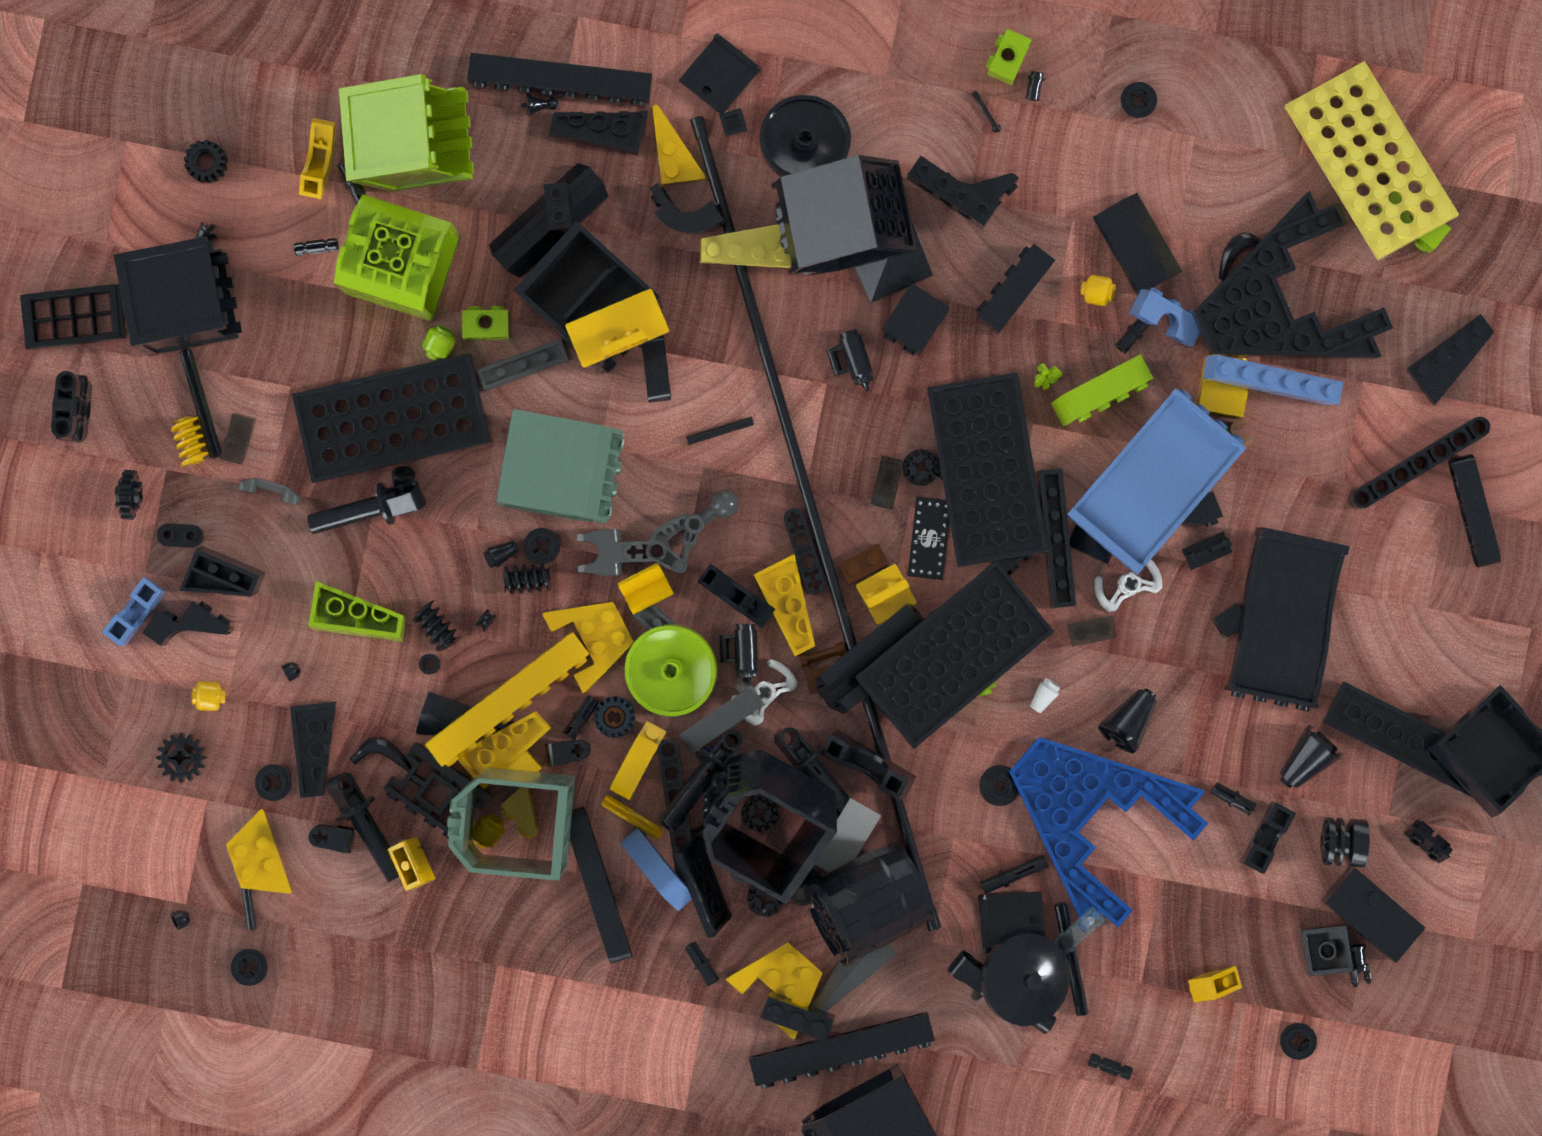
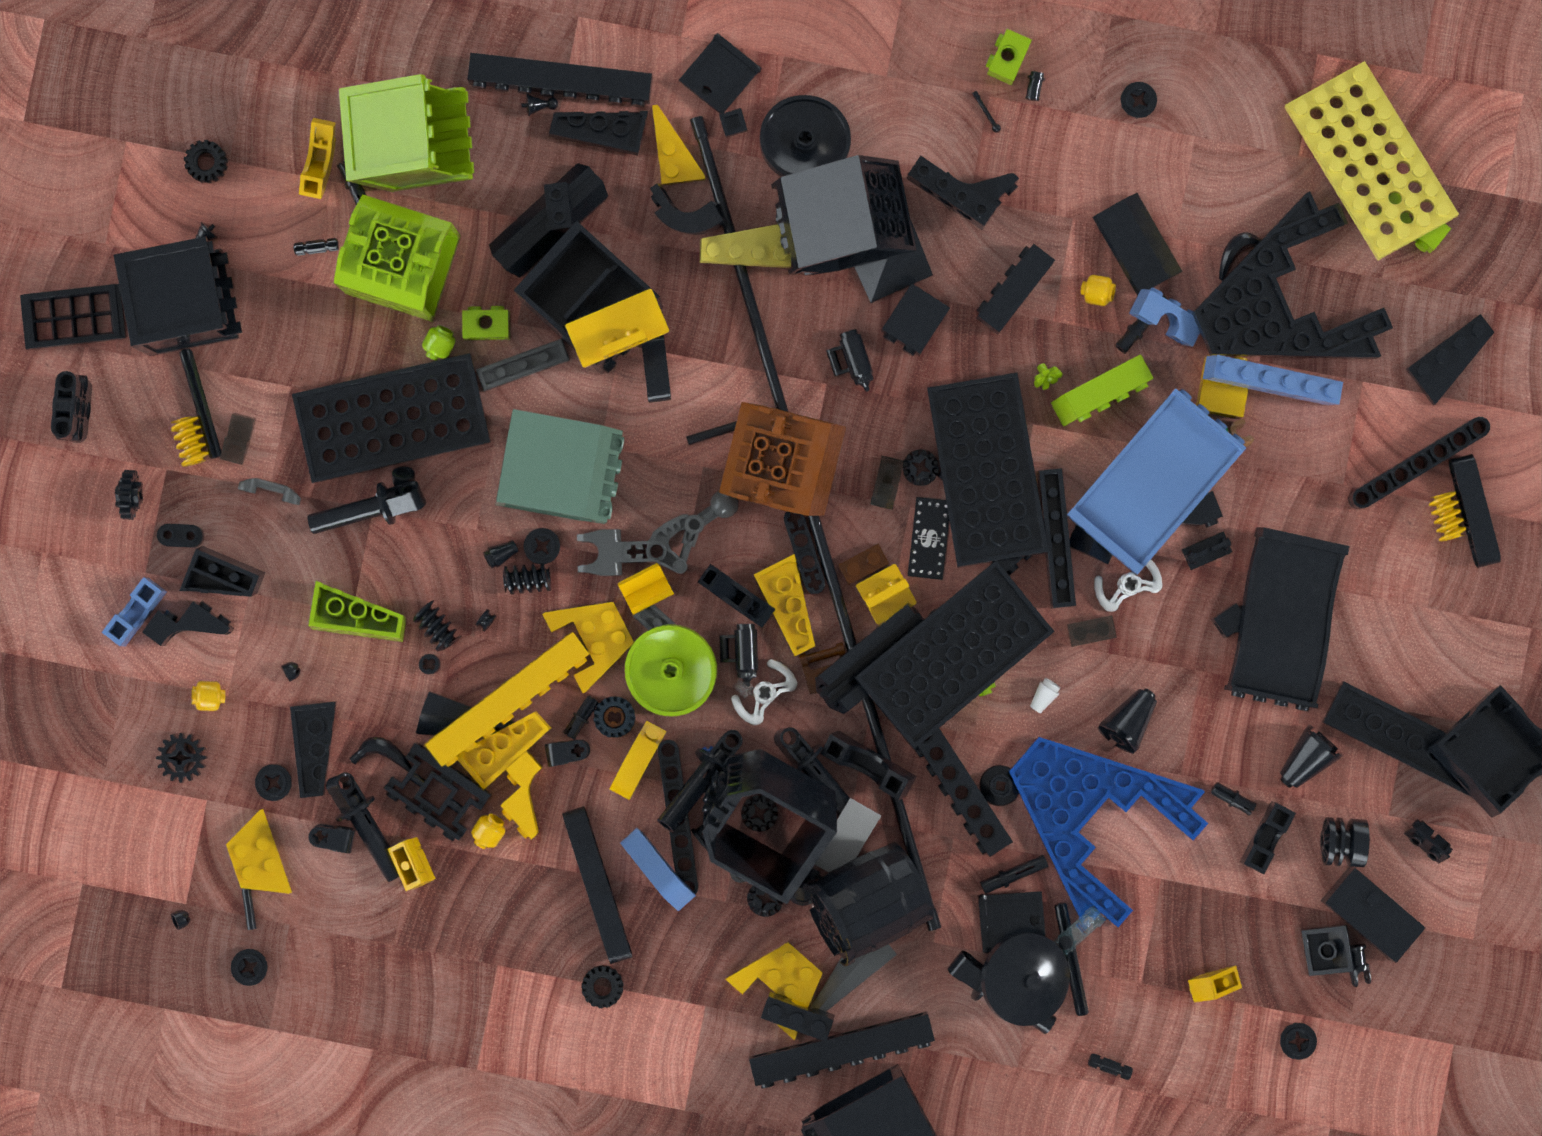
(461, 825): sand green container -> none
(588, 986): none -> black tyre
(632, 817): yellow axle -> none
(701, 963): black axle -> none
(703, 886): black tile -> none
(721, 719): dark grey tile -> none
(782, 459): none -> dark orange container
(999, 838): none -> black brick
(1447, 516): none -> yellow piece

